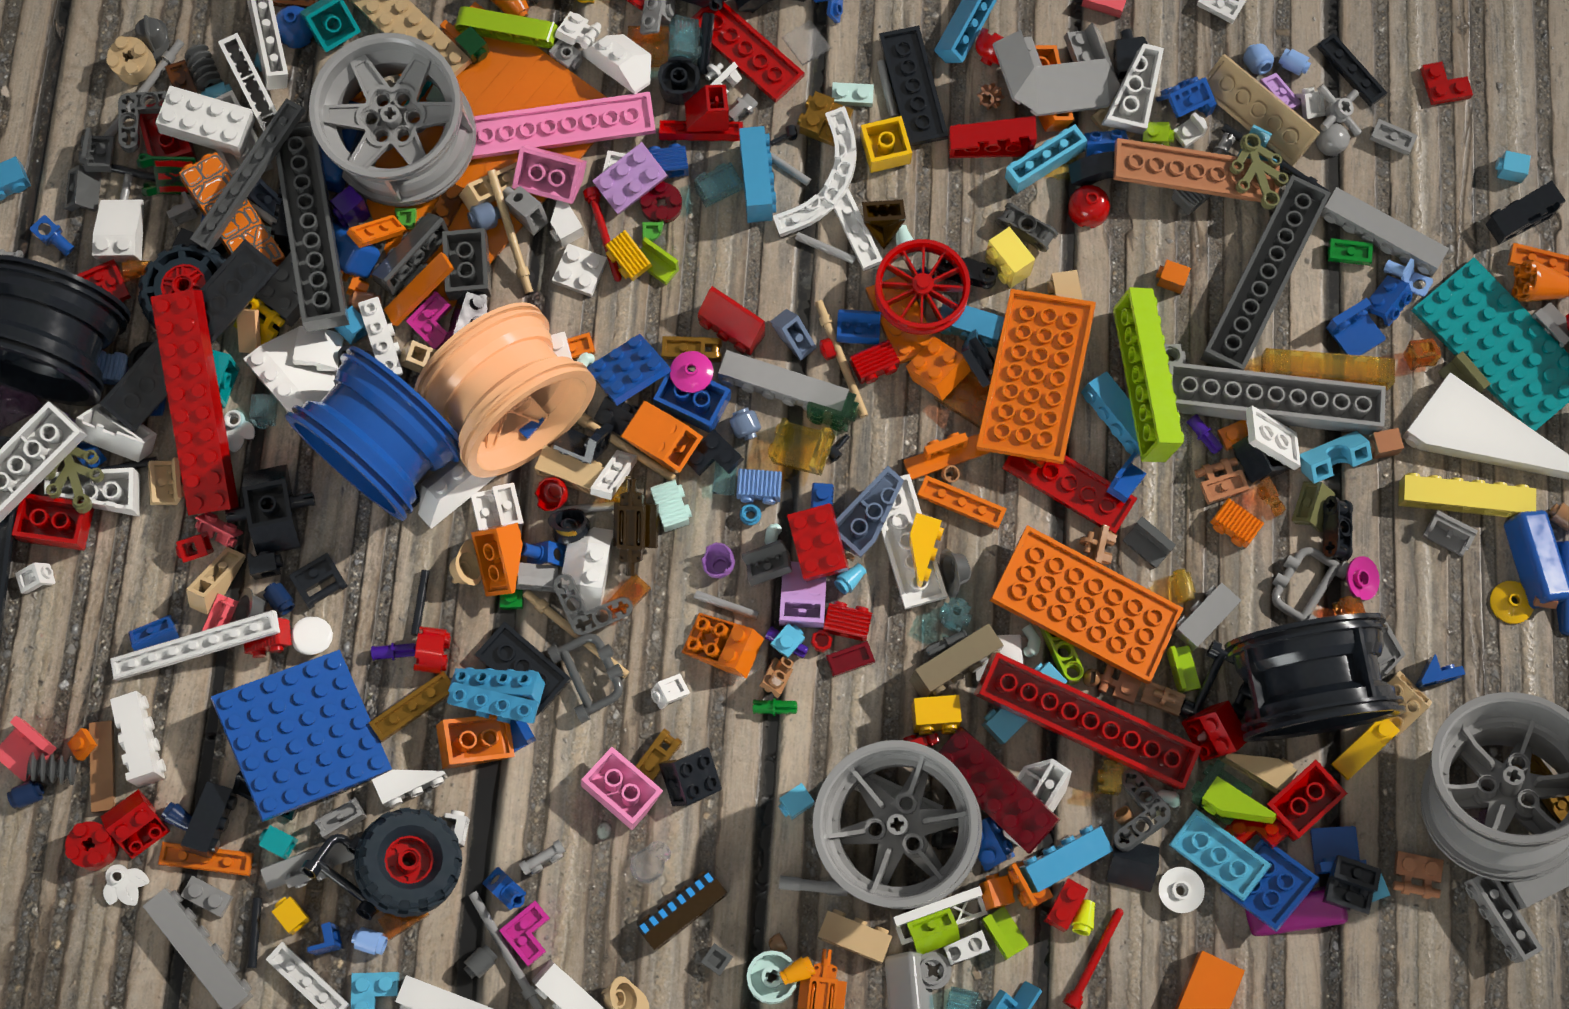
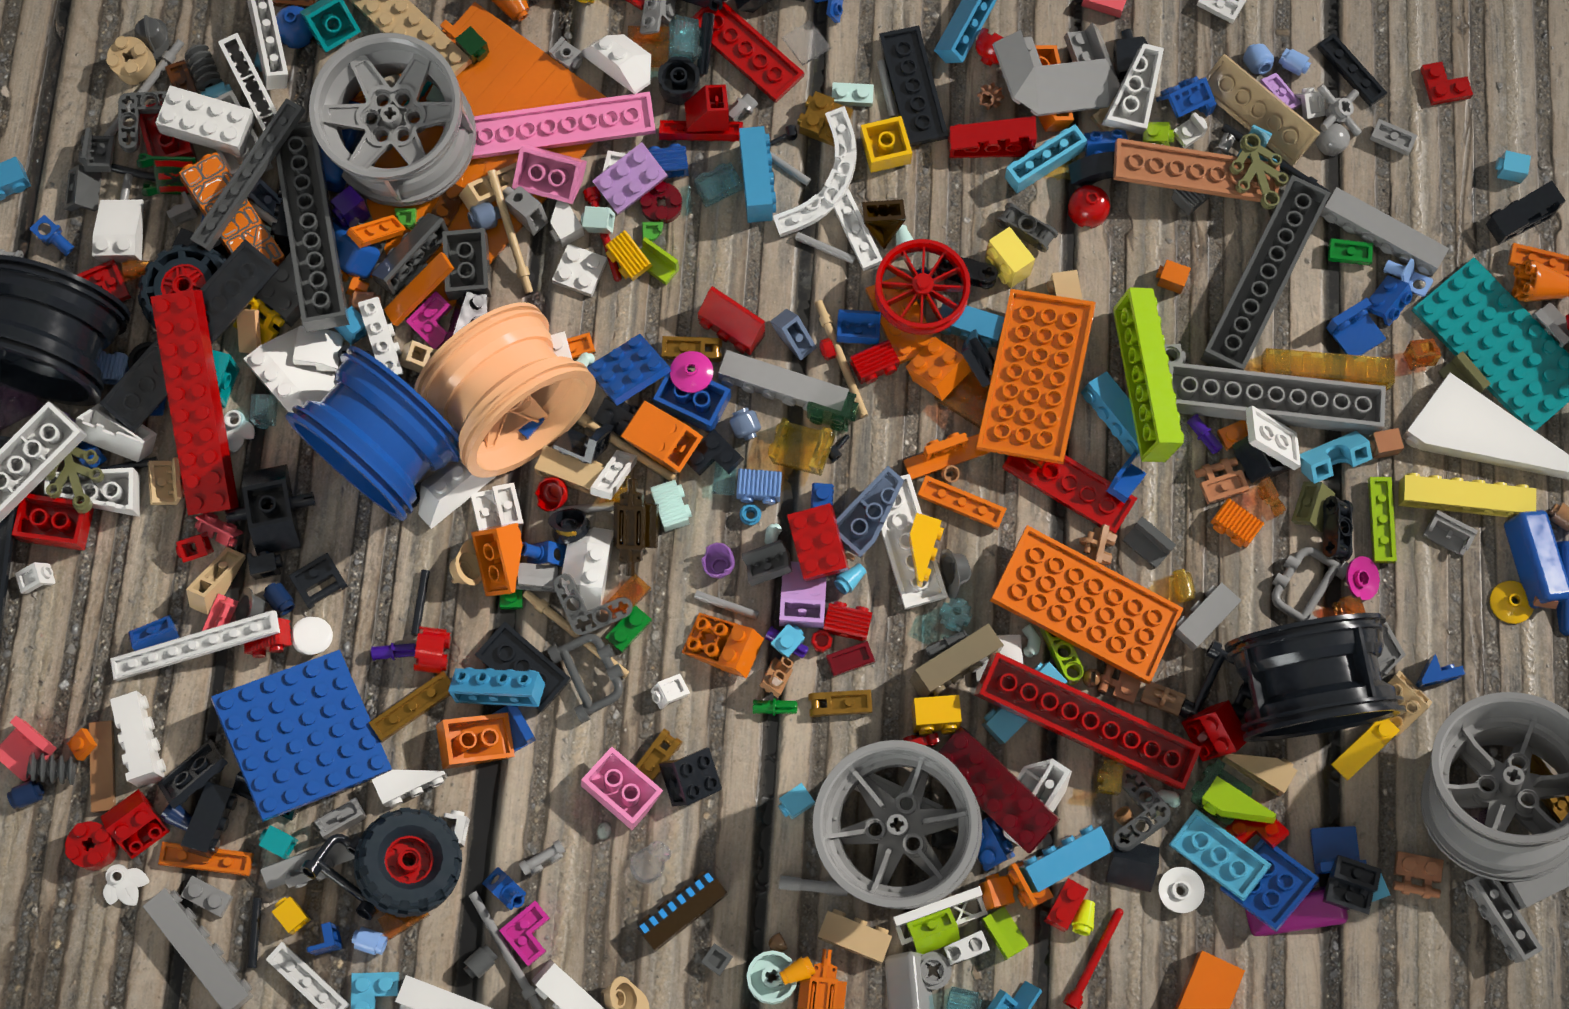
(192, 773): none -> black plate
(493, 703): dark azure bracket -> none
(507, 27): lime beam -> none
(576, 29): white plate -> none
(598, 220): none -> light aqua brick
(628, 629): none -> green plate
(729, 74): white hips -> none
(841, 703): none -> pearl gold plate
(1183, 669): lime panel -> none
(1306, 799): red slope -> none
(1382, 520): none -> lime plate

